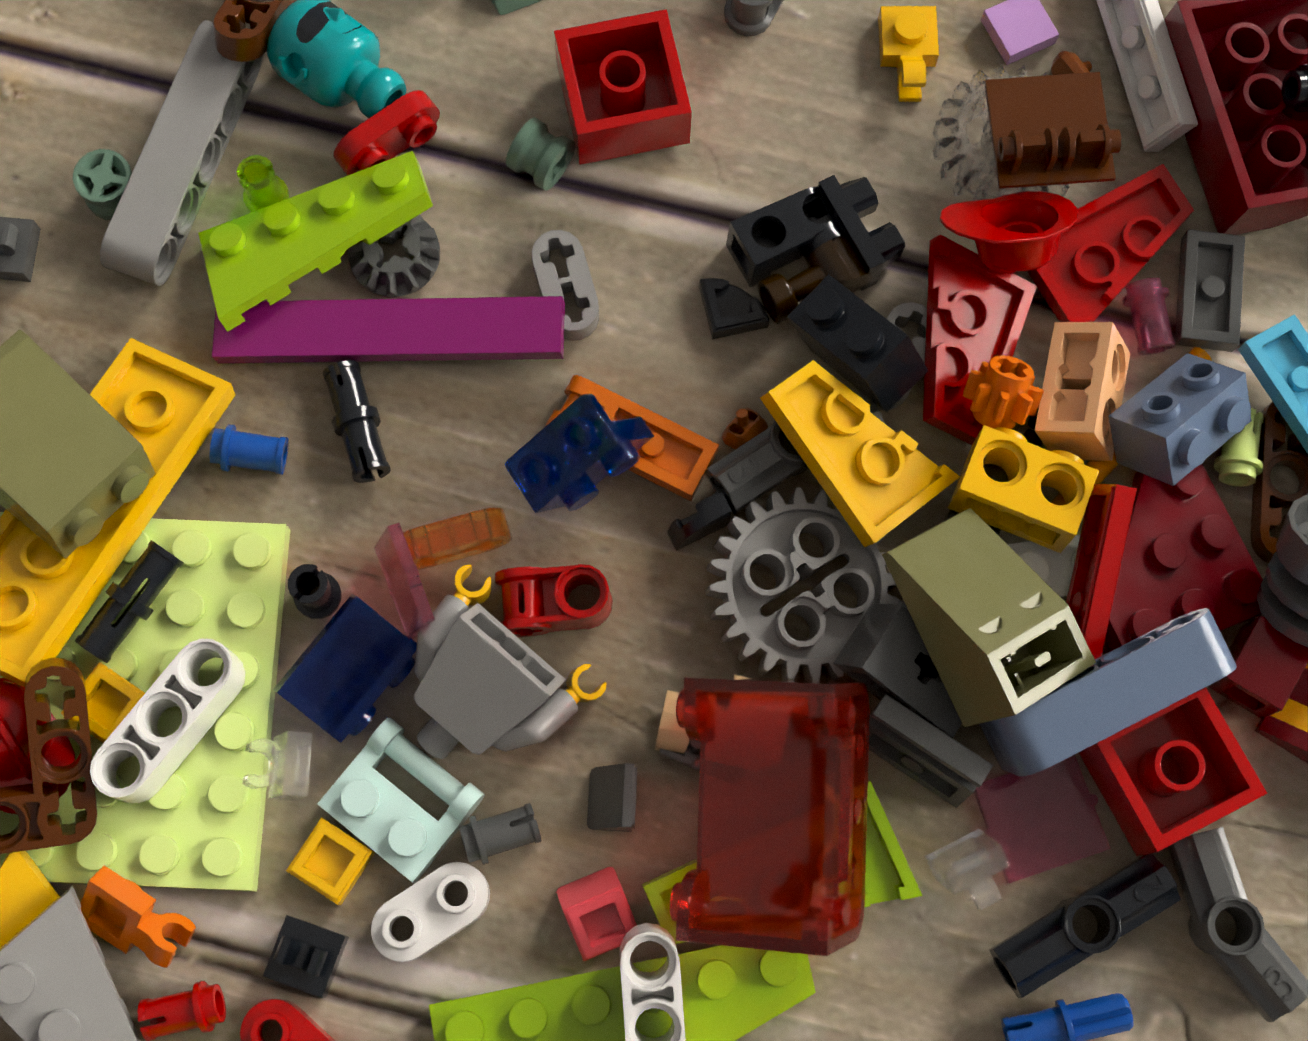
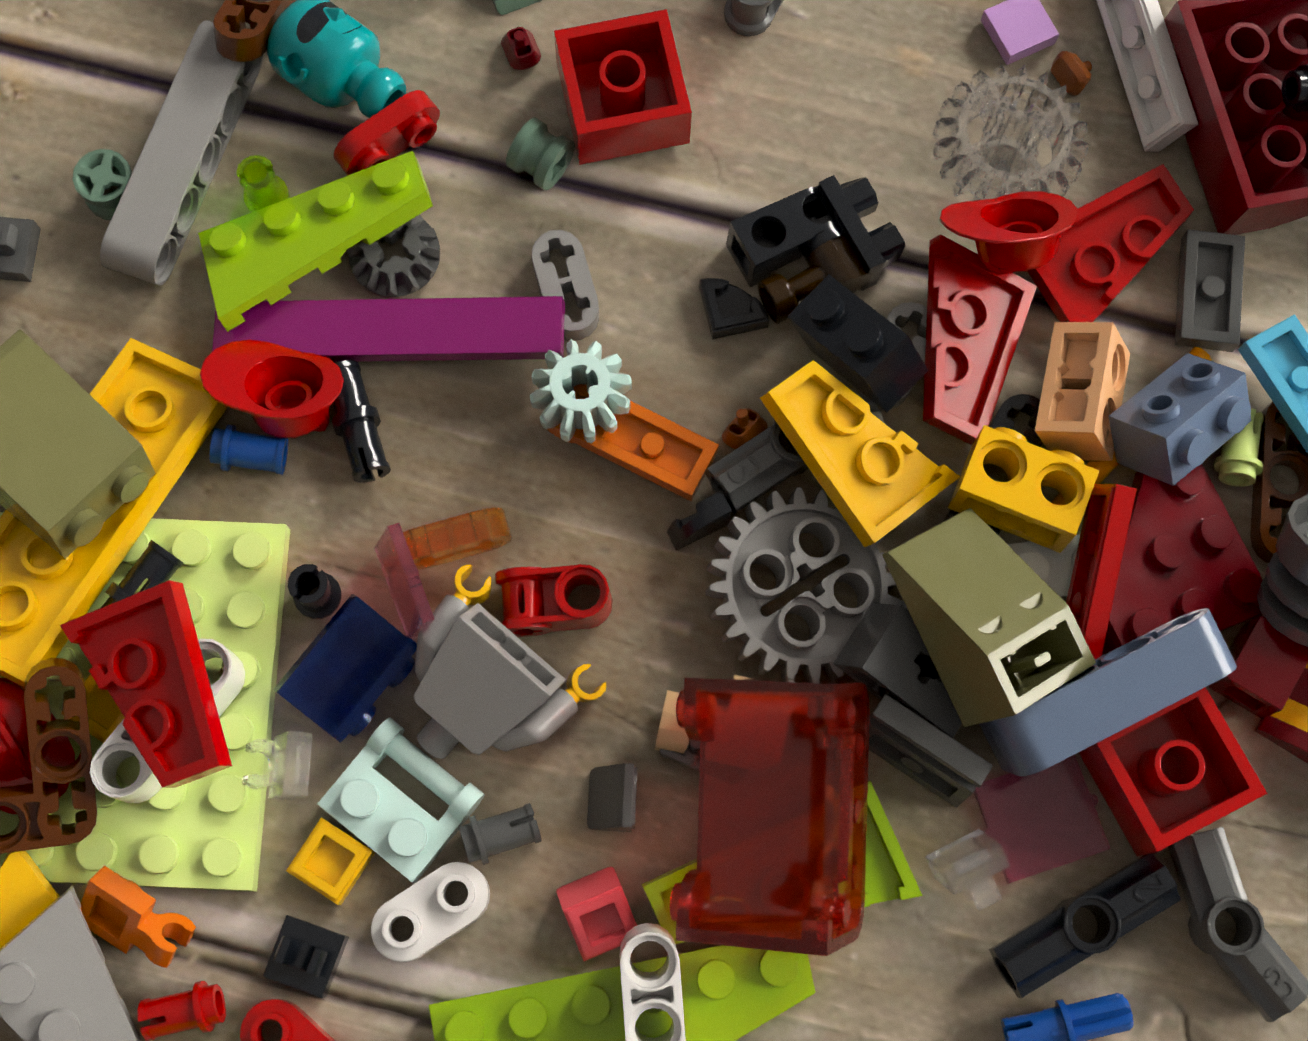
(157, 676): none -> red wing
(276, 385): none -> red piece
(520, 48): none -> dark red rock
(575, 455): clear blue bracket -> none
(603, 384): none -> light aqua gear
(911, 44): yellow plate -> none
(1003, 392): orange gear -> none
(1050, 130): reddish brown hinge -> none
(1149, 315): clear pink pin -> none

